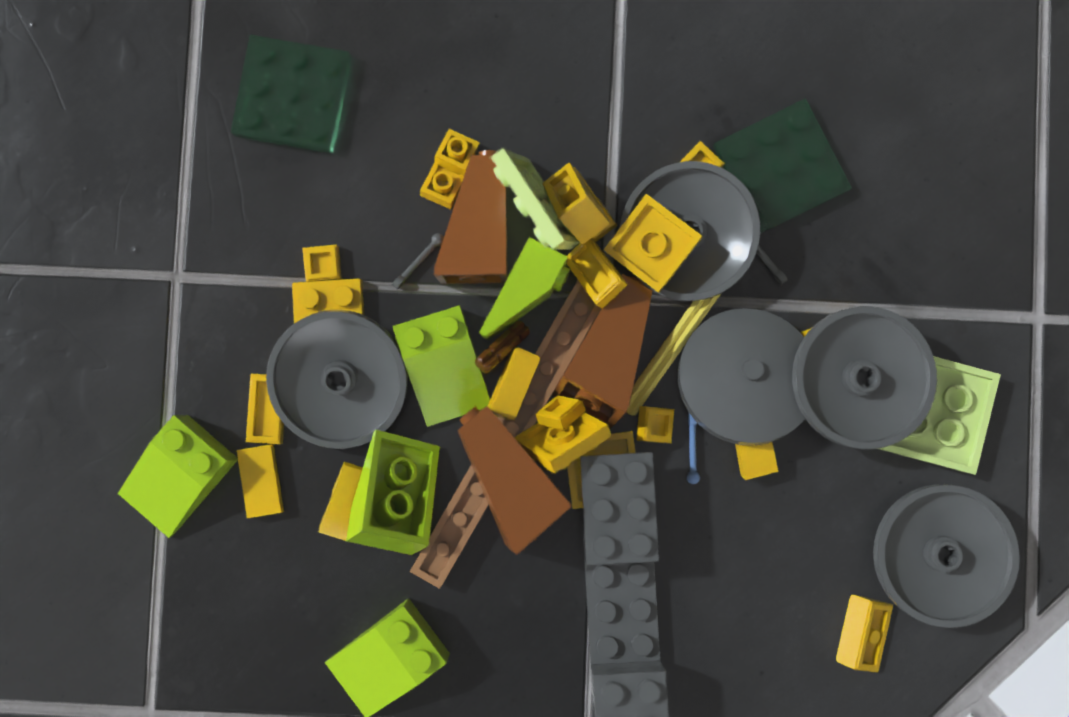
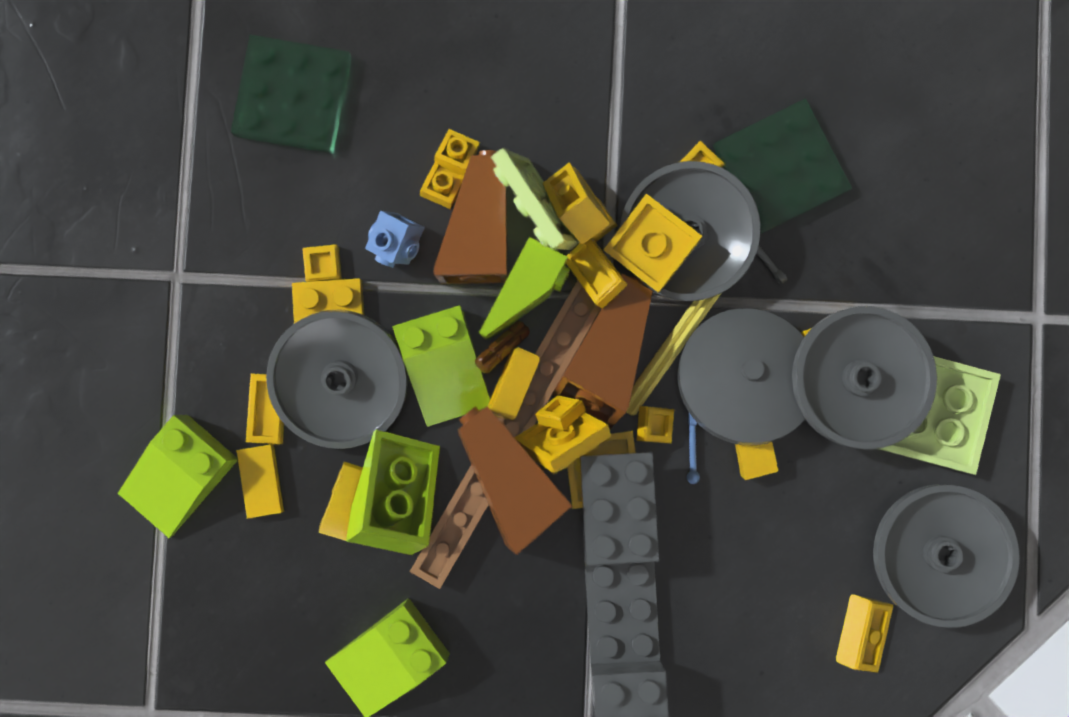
(394, 239): none -> medium blue brick
(437, 240): dark grey hinge -> none

